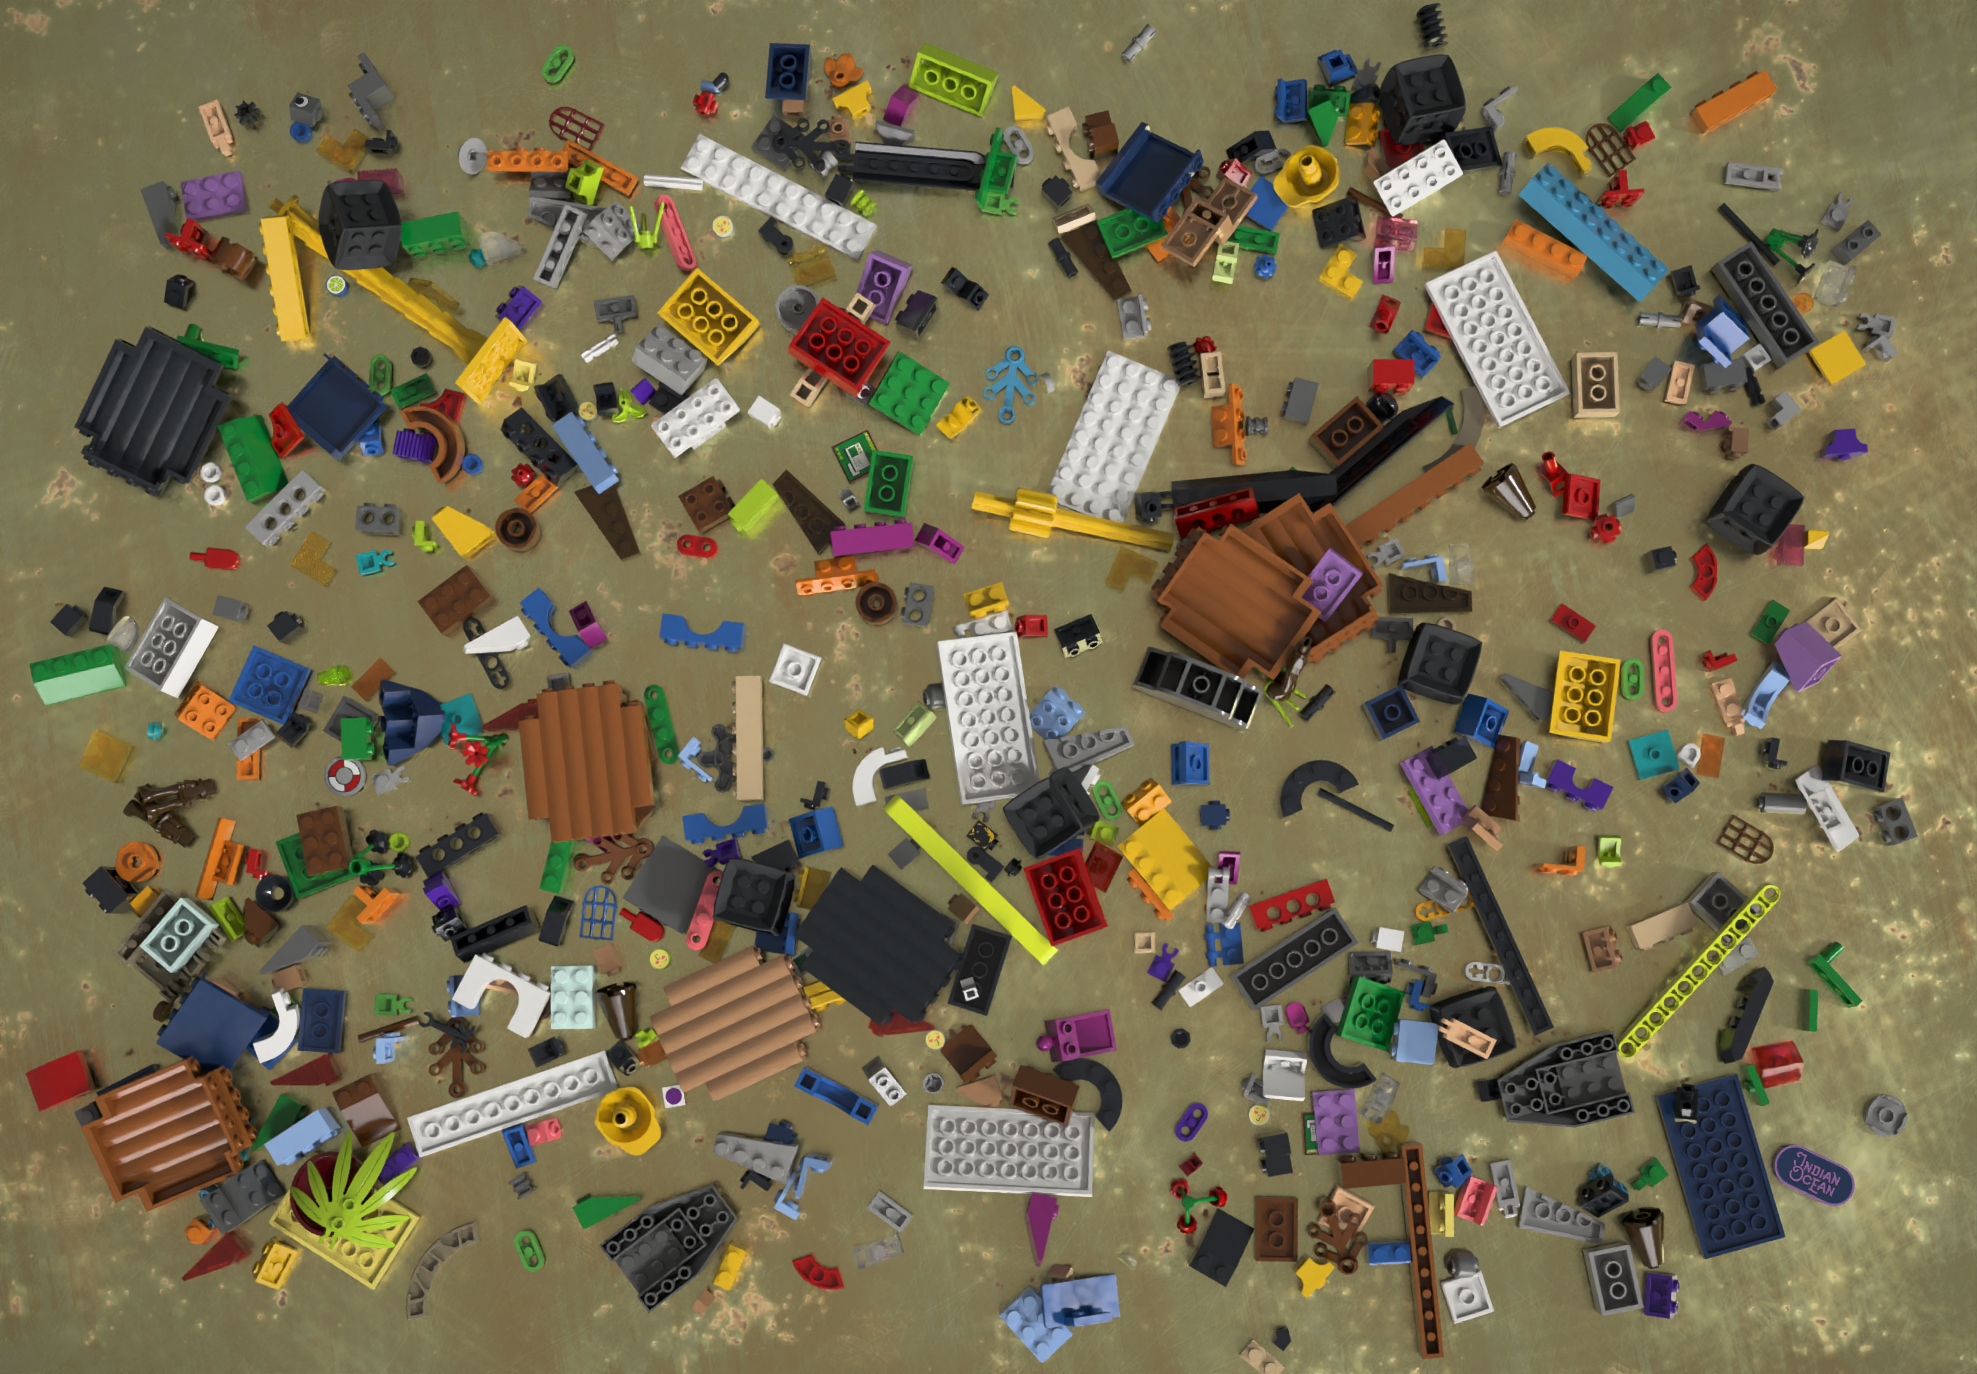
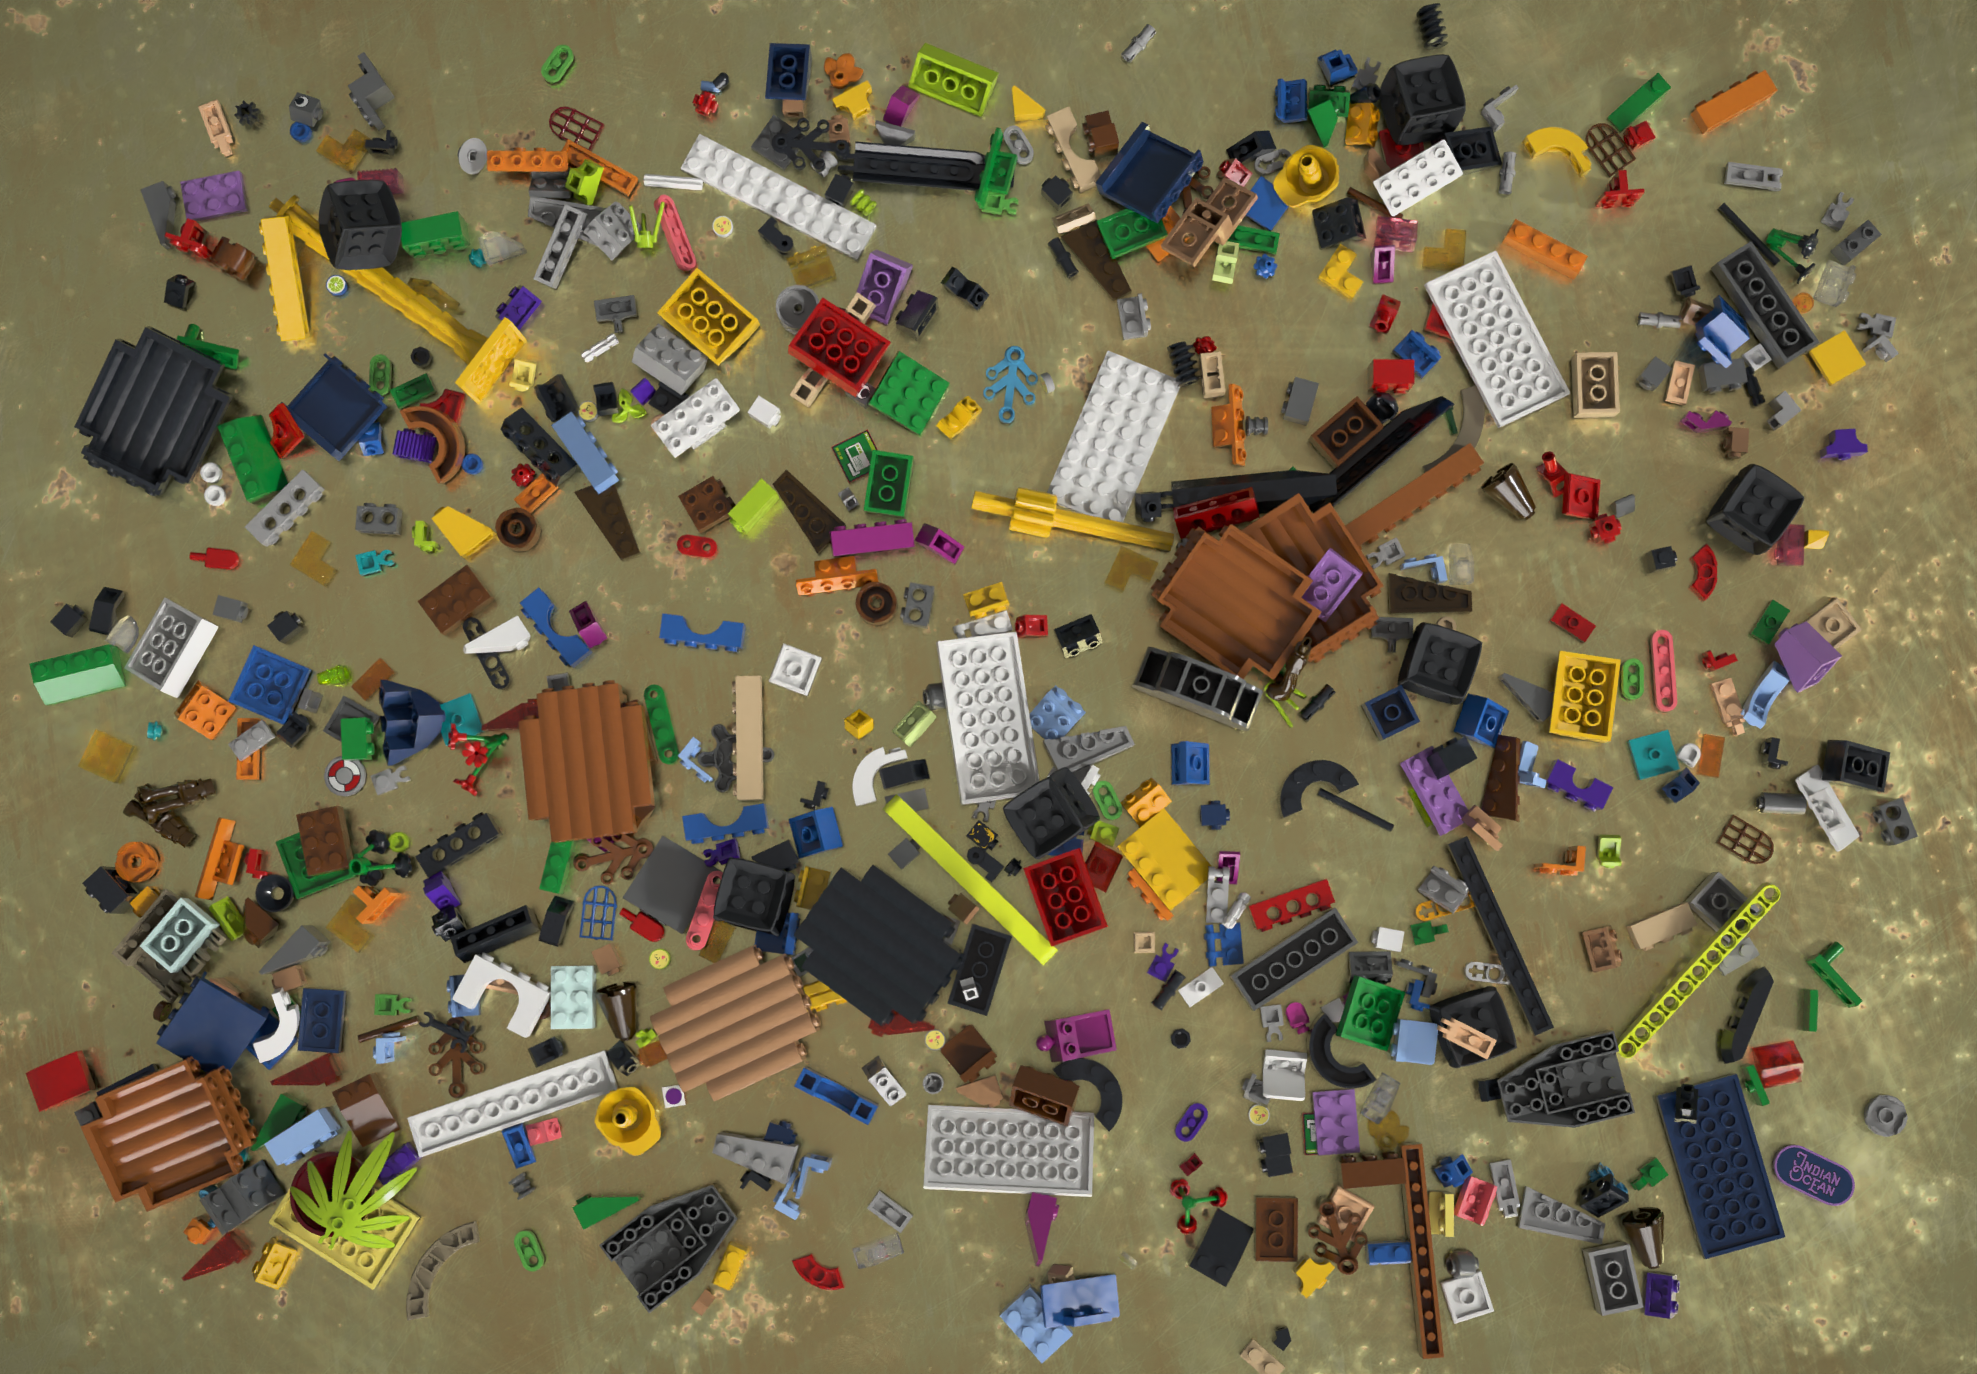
(1593, 232): dark azure brick -> none

